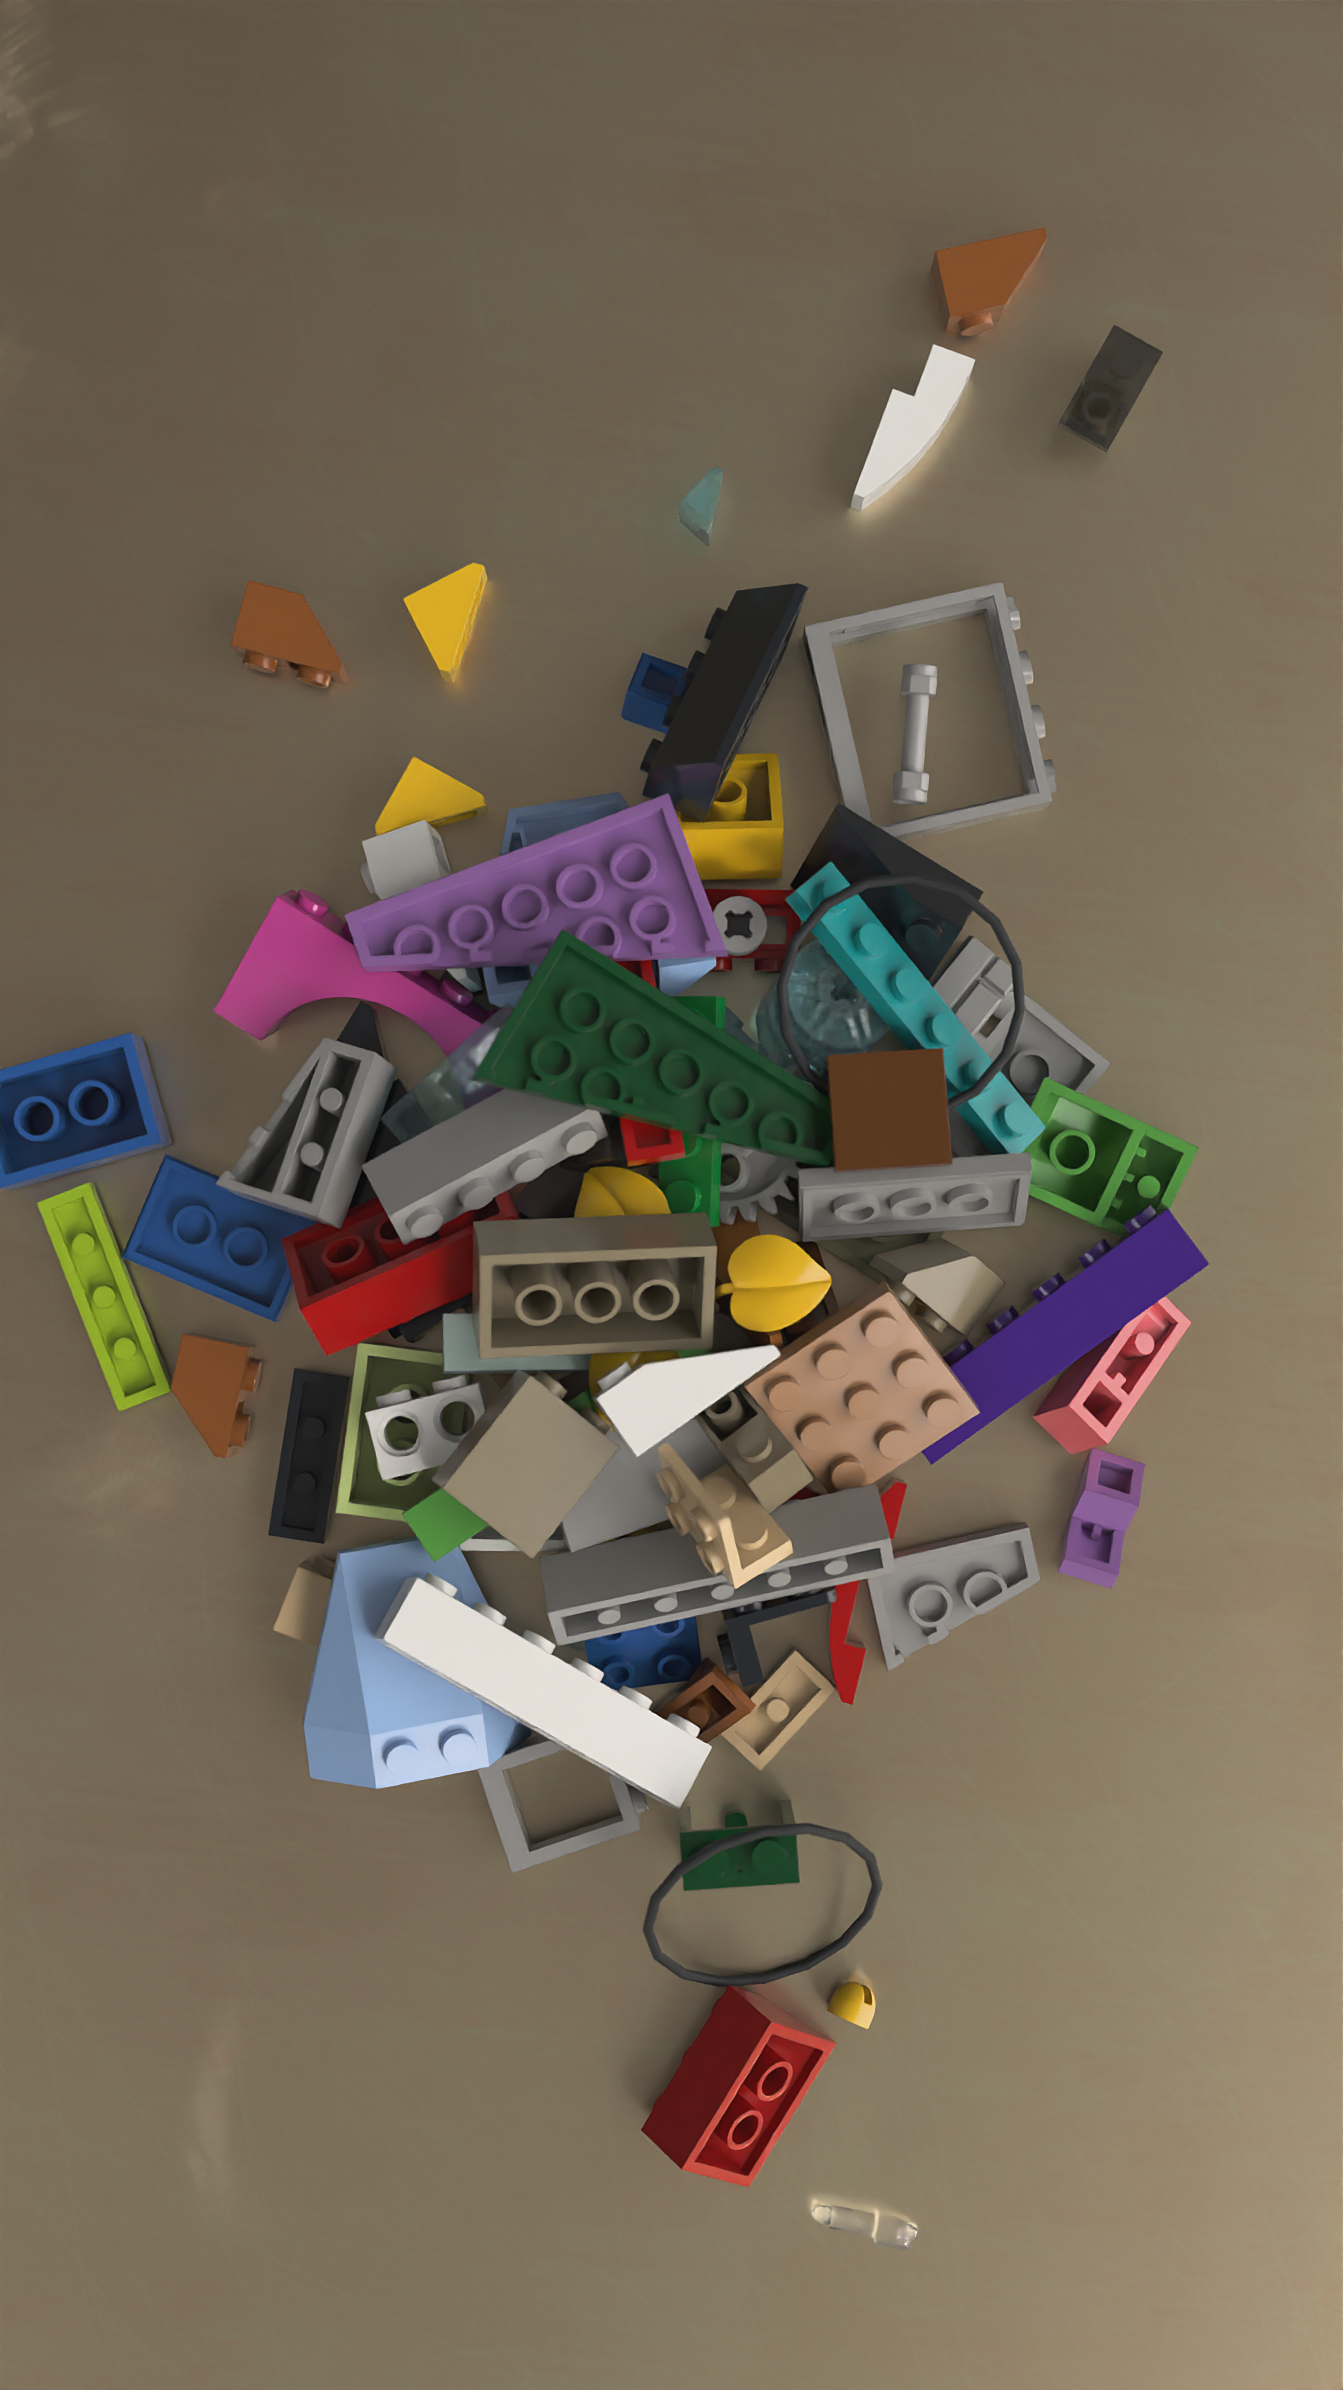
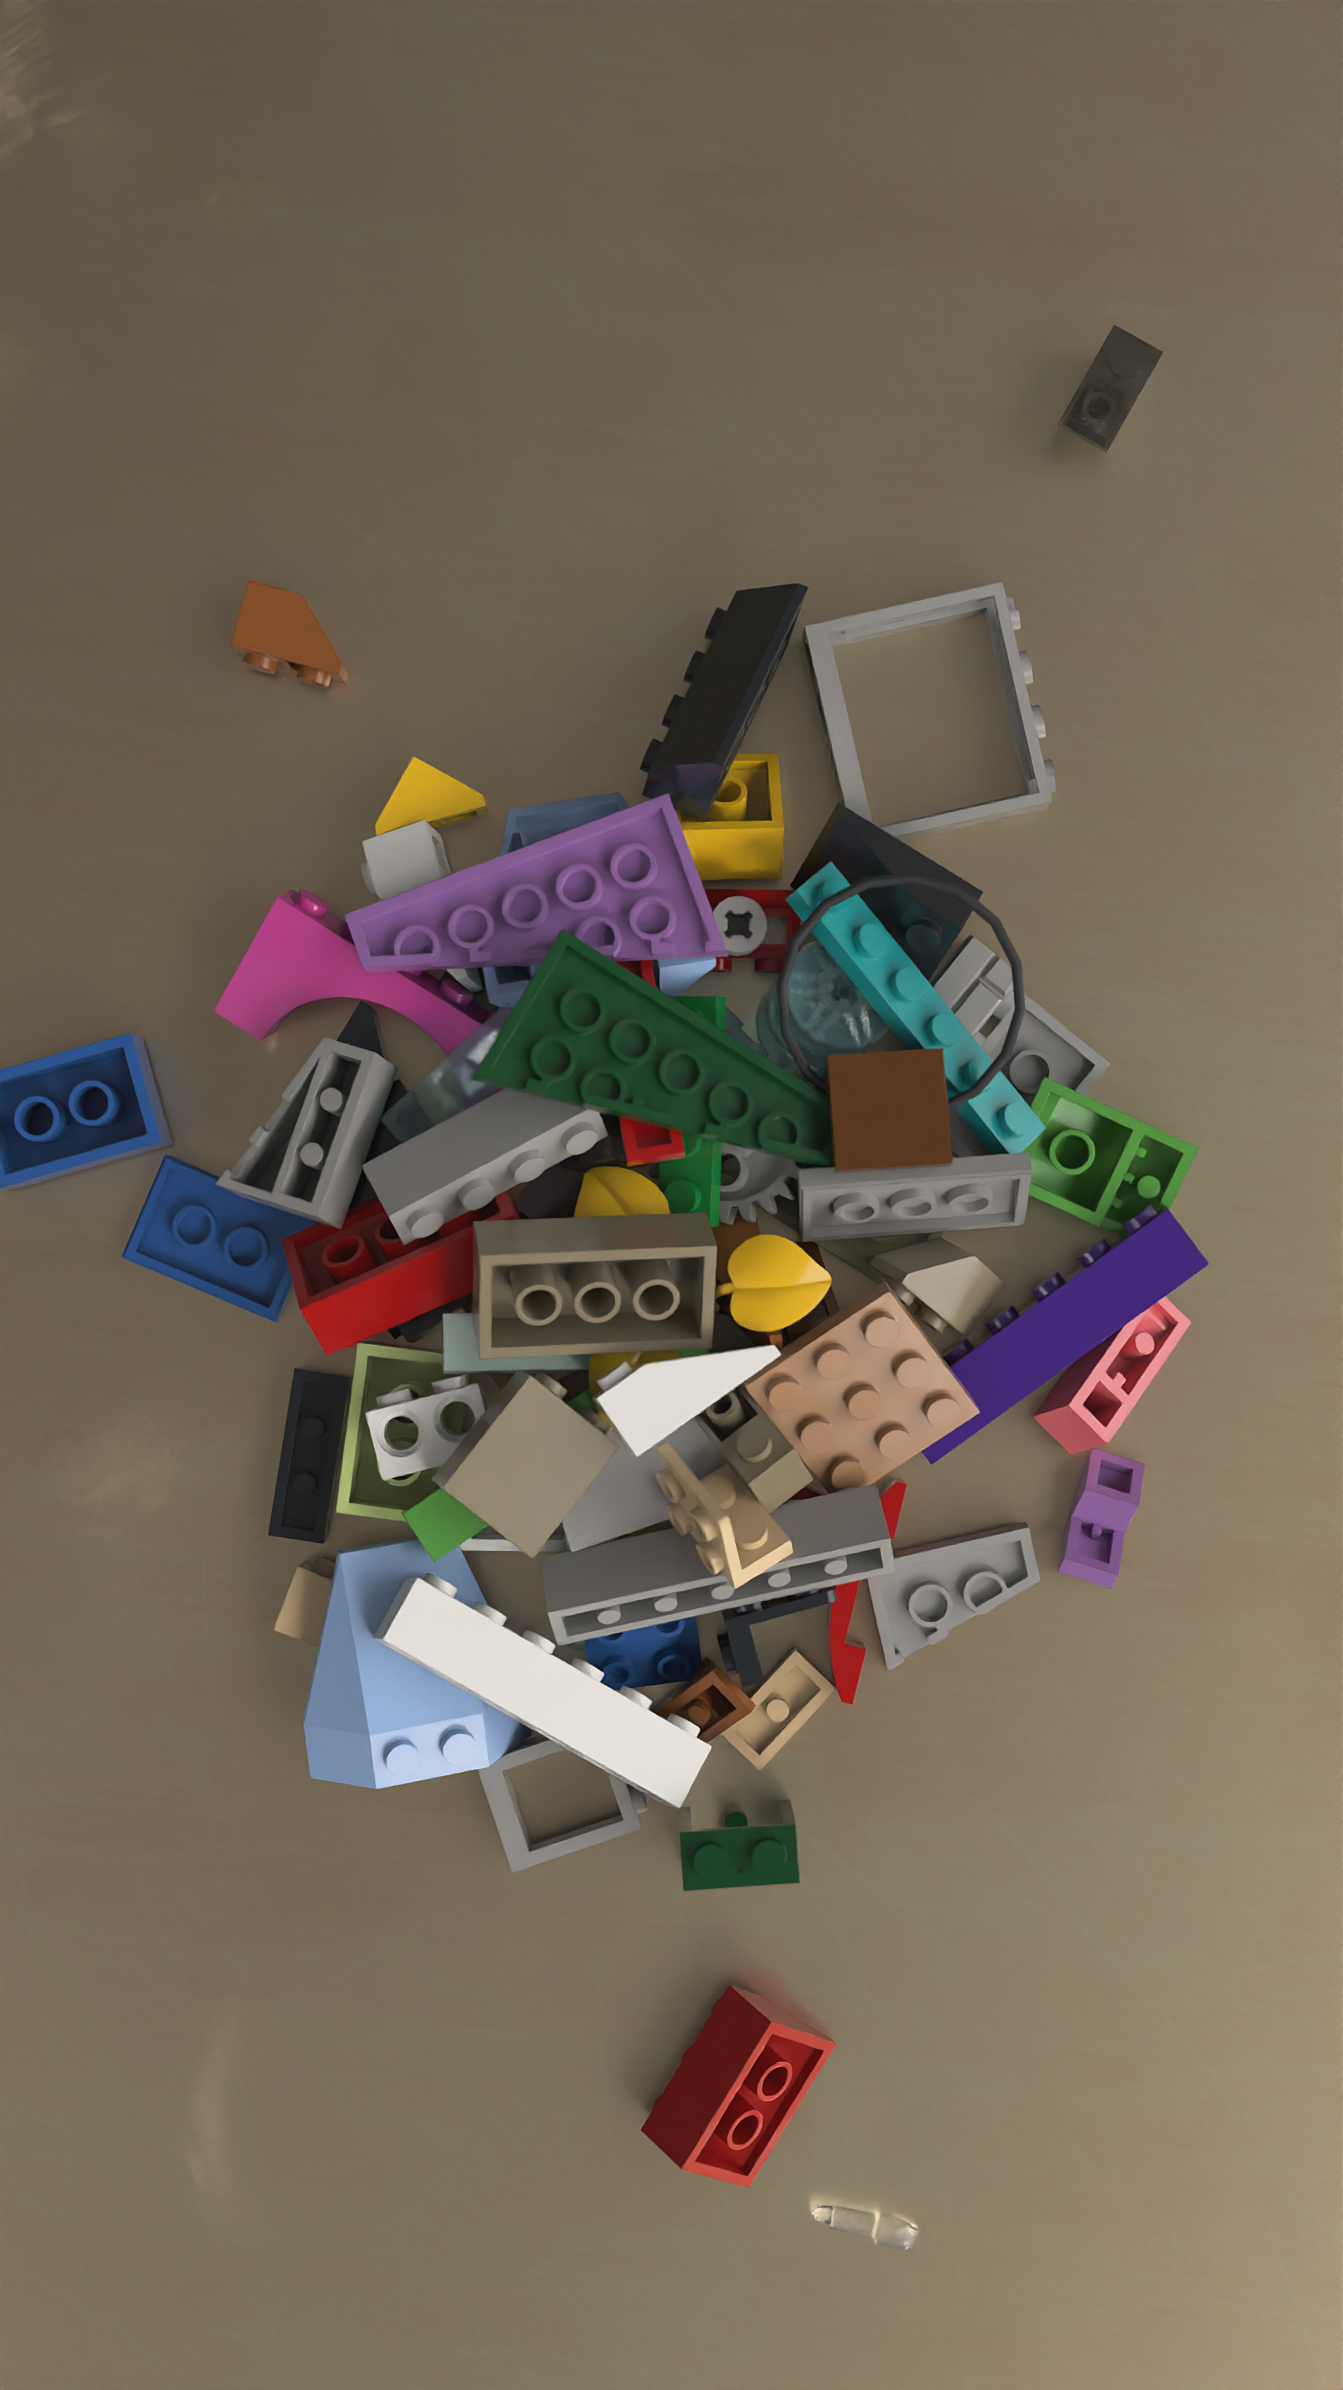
(105, 1296): lime plate -> none
(213, 1387): dark orange slope -> none
(446, 615): yellow slope -> none
(652, 691): blue slope -> none
(700, 505): clear light blue slope -> none
(740, 1838): black piece -> none
(853, 2003): yellow hinge -> none
(912, 424): white slope -> none
(918, 687): light grey bar -> none
(982, 279): dark orange slope -> none

